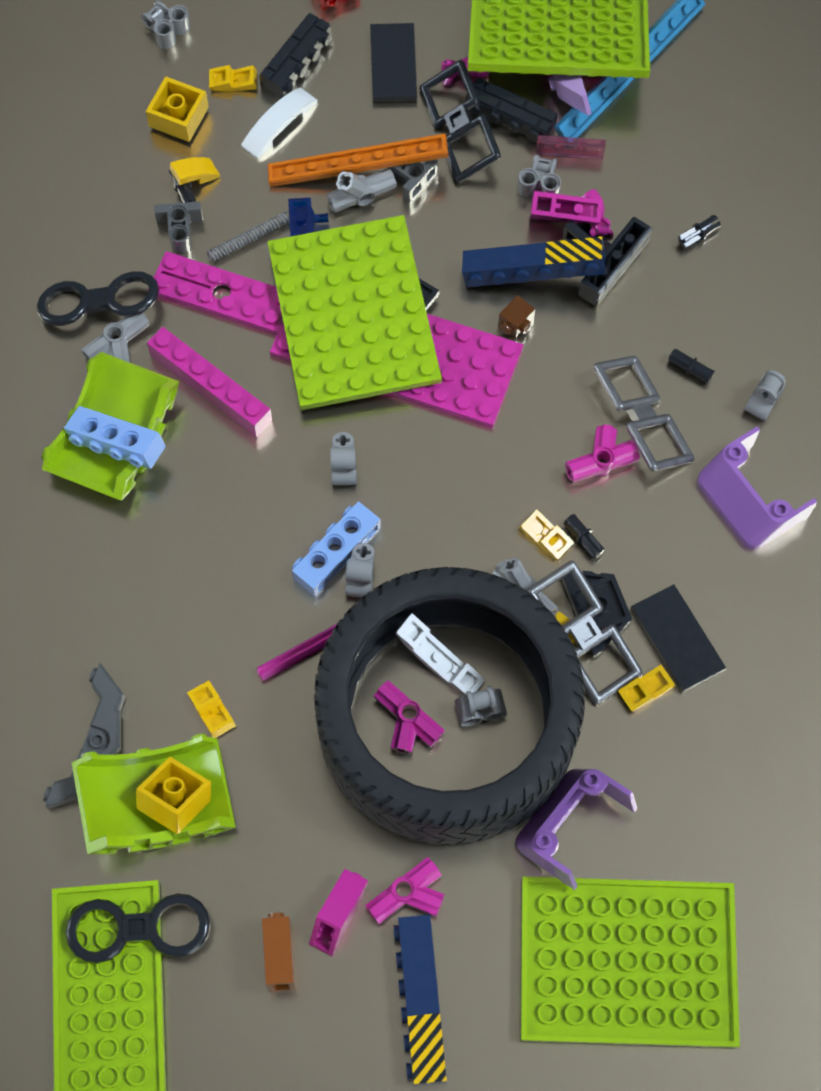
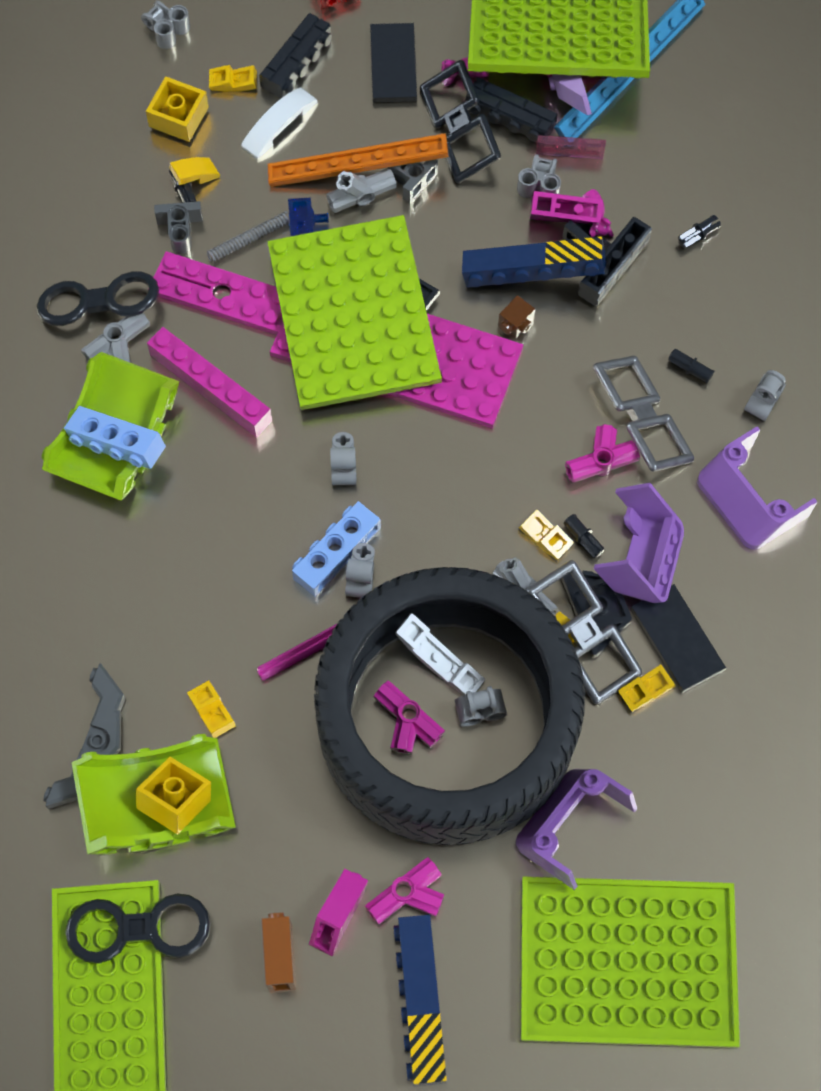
(653, 547): none -> medium lavender windscreen

